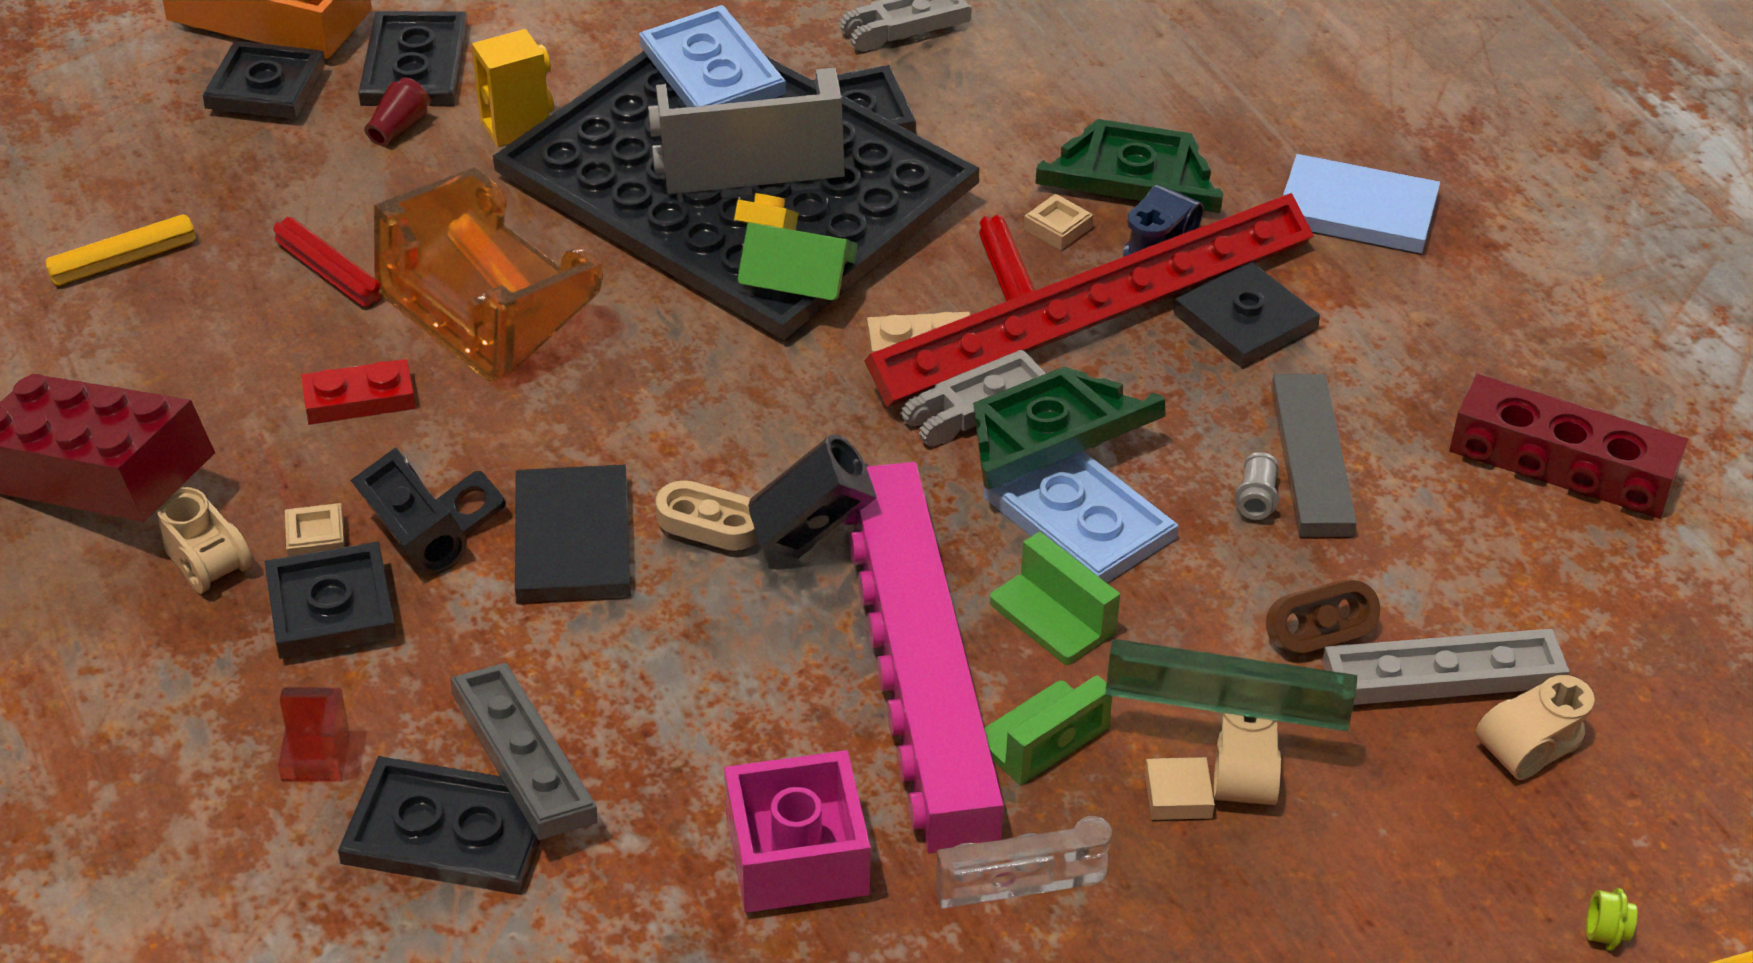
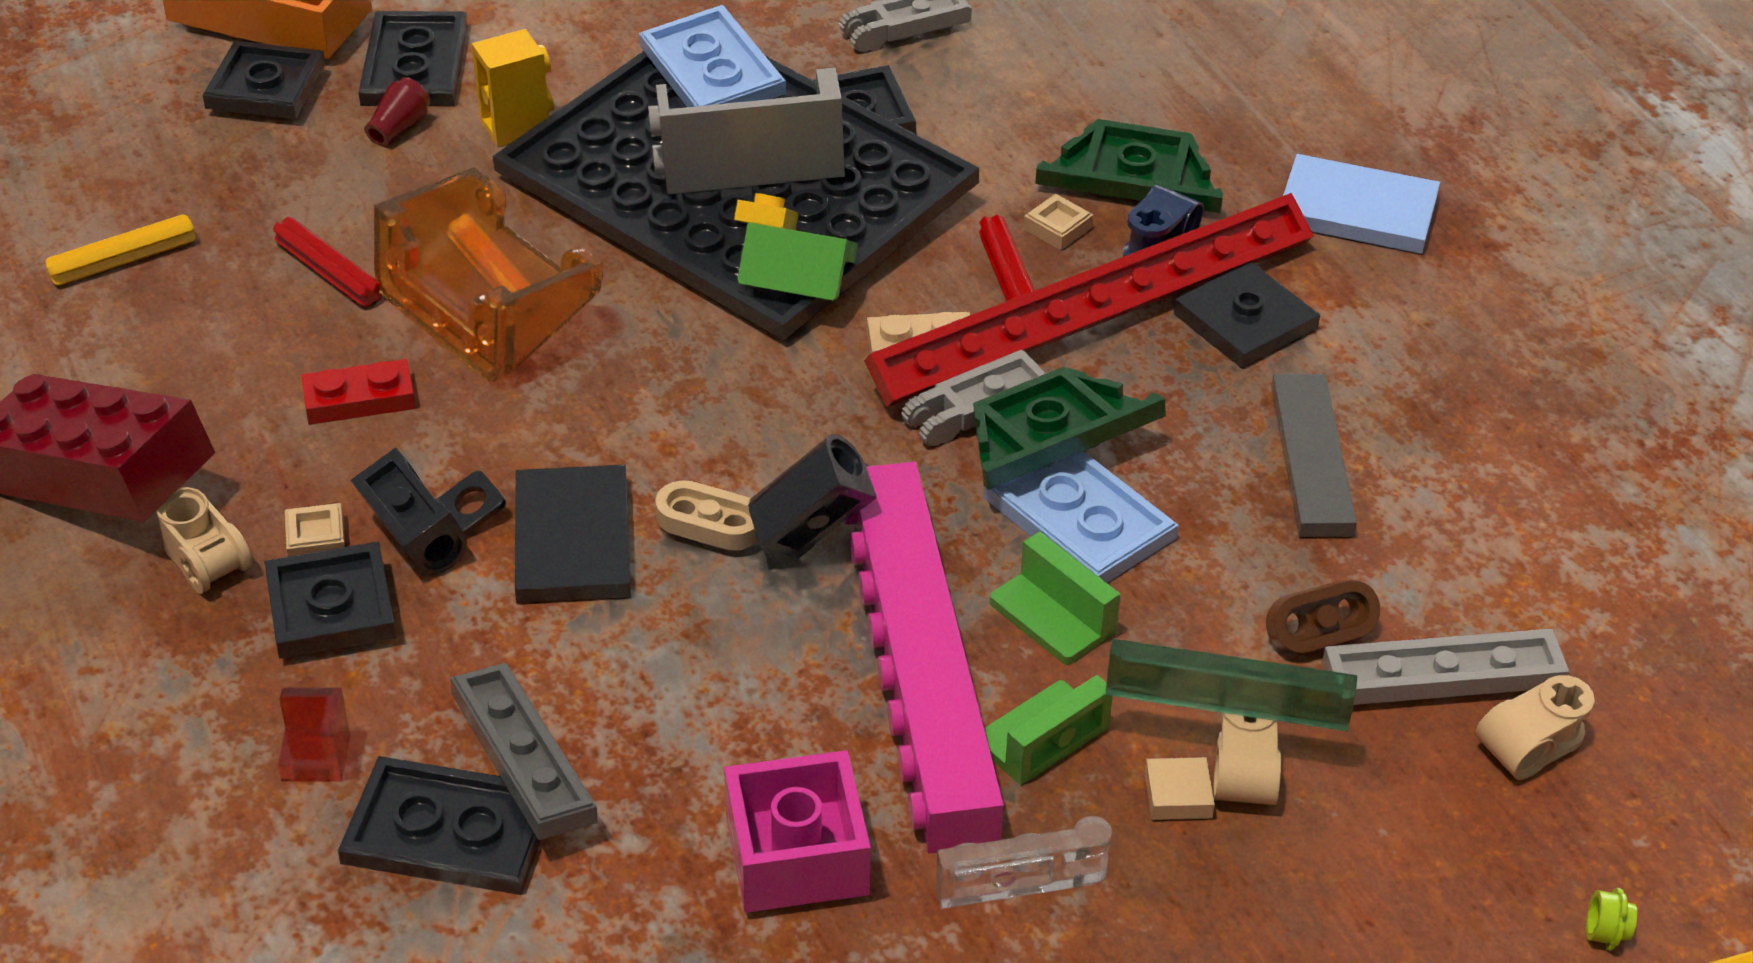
(1257, 494): light grey pin -> none
(1568, 445): dark red brick -> none

